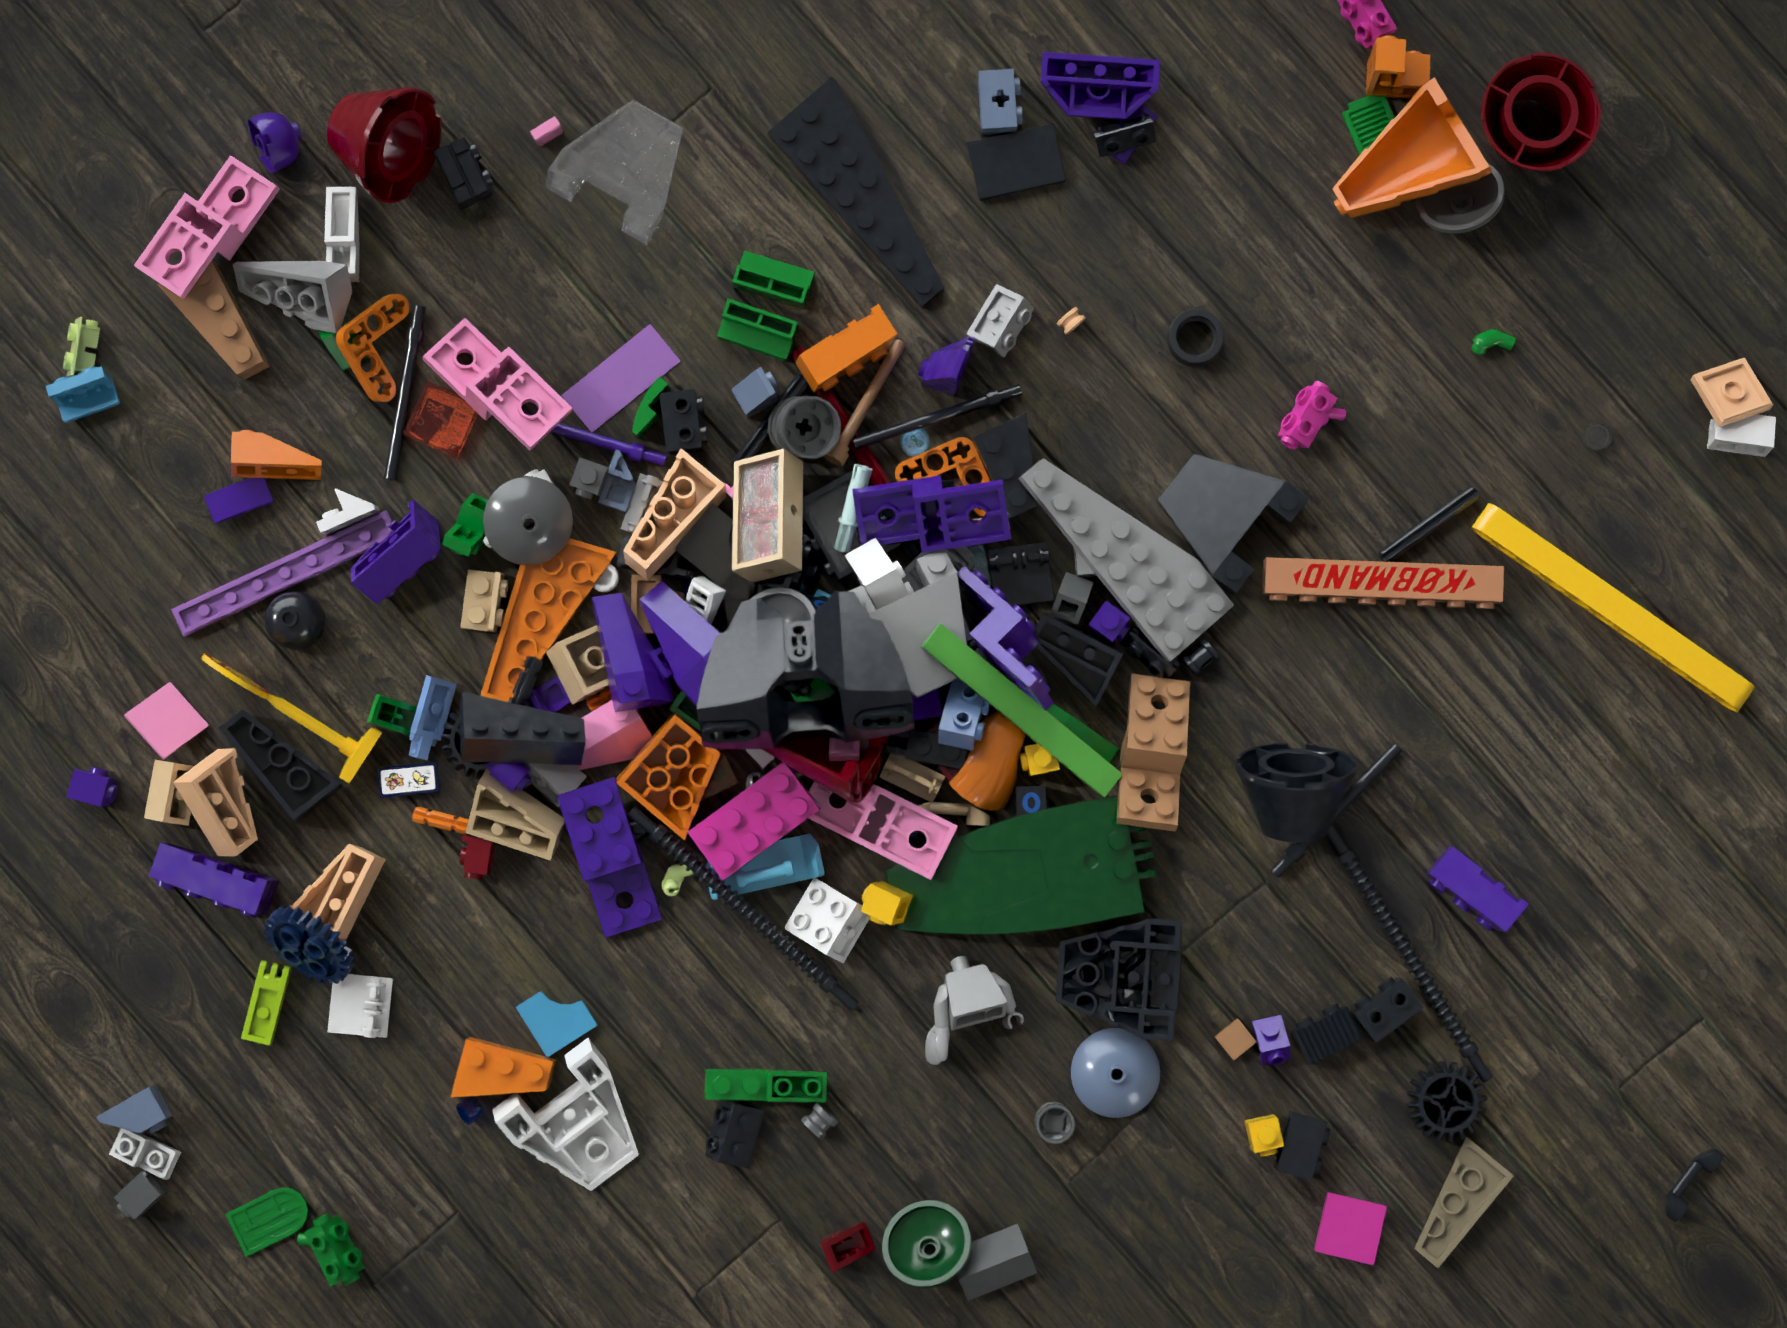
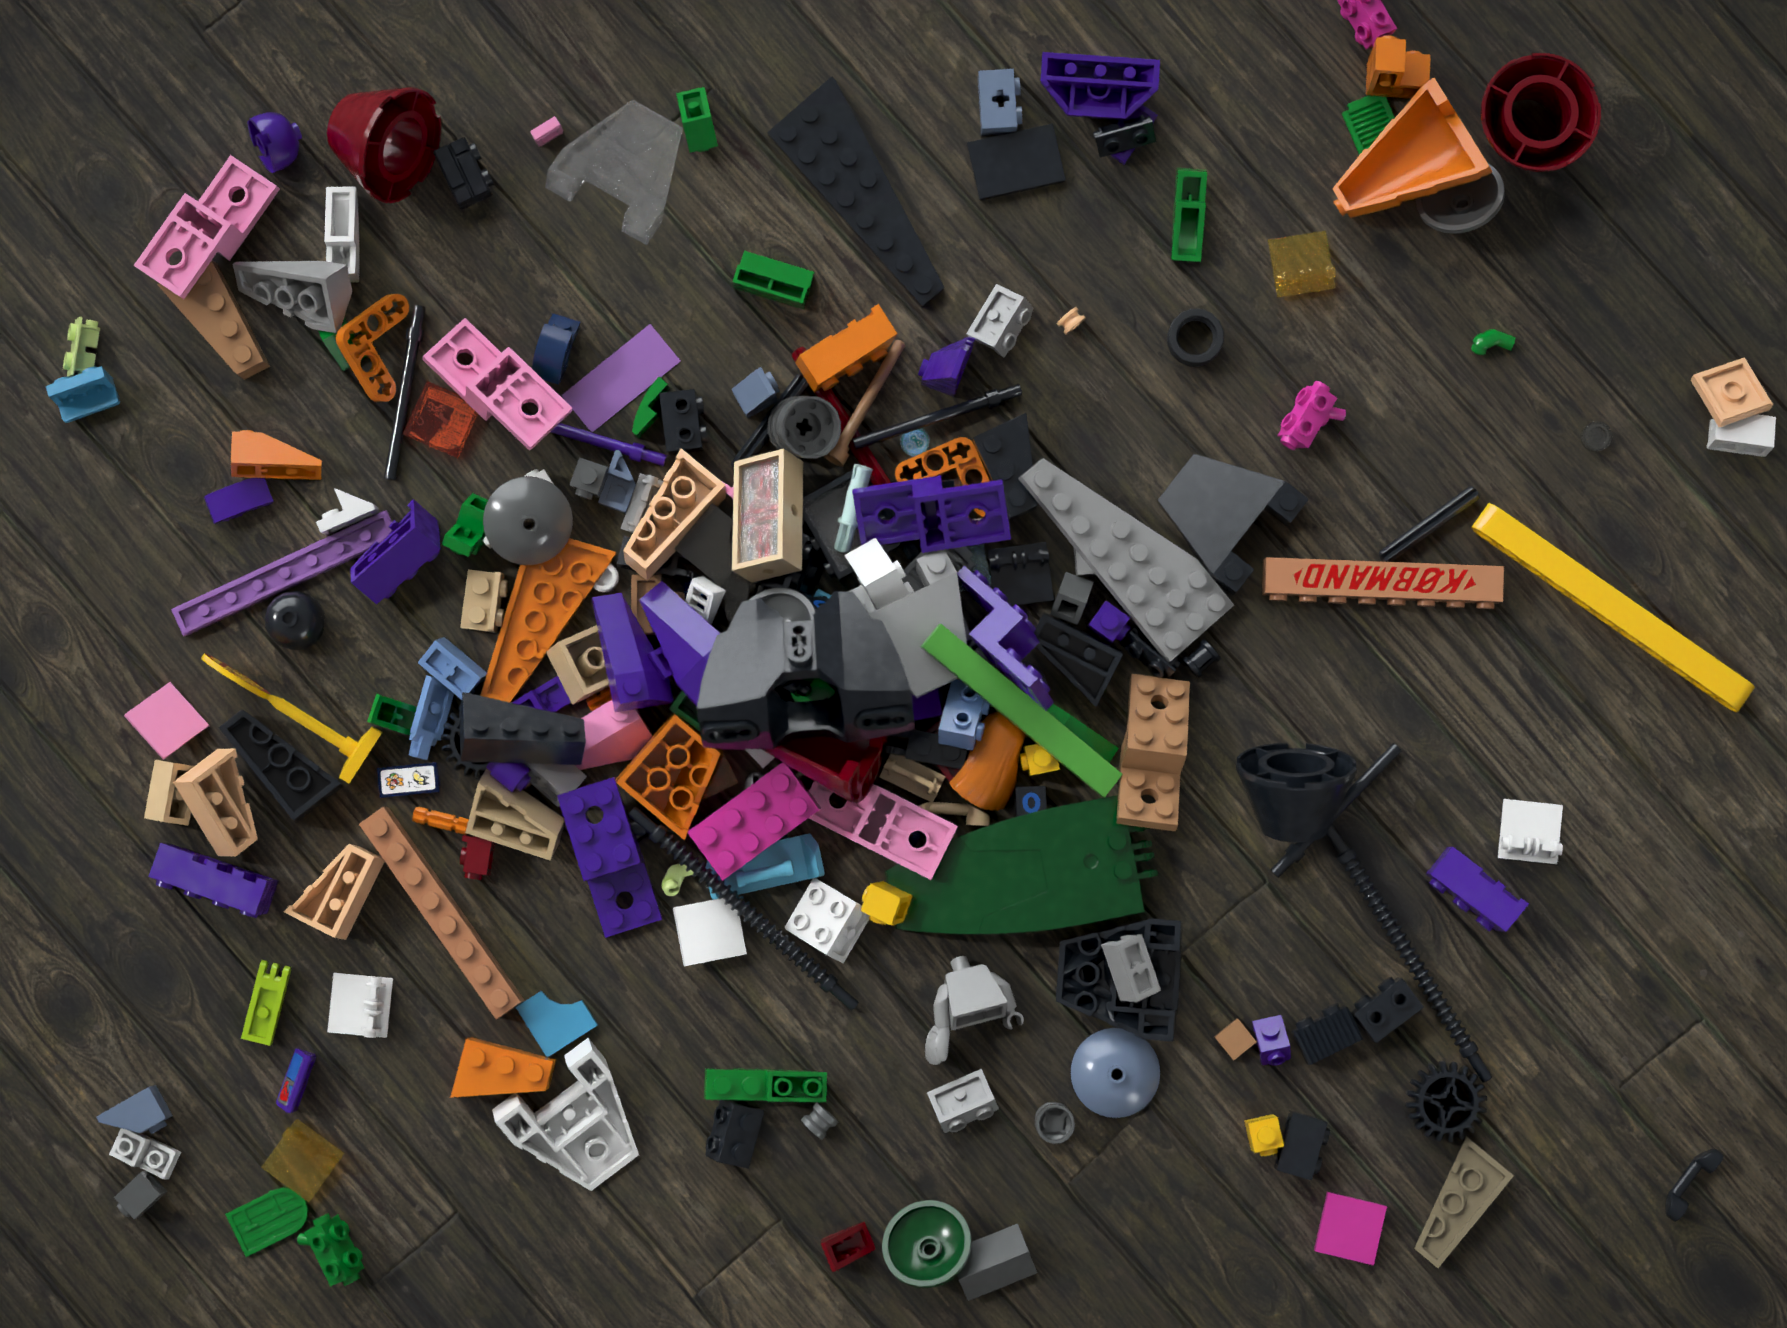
(92, 787): dark purple brick -> none
(295, 1080): none -> dark purple slope
(302, 1160): none -> clear yellow hinge
(309, 945): dark blue gear -> none
(441, 912): none -> nougat brick
(452, 667): none -> medium blue hinge
(468, 1111): clear blue hinge -> none
(526, 681): black axle -> none
(554, 348): none -> dark blue brick
(697, 120): none -> green slope
(708, 932): none -> white slope
(757, 330): green piece -> none
(843, 751): bright pink tile -> none
(963, 1101): none -> light grey bracket
(1131, 968): none -> light grey hinge
(1188, 214): none -> green slope
(1301, 264): none -> clear yellow hinge
(1530, 831): none -> white hinge

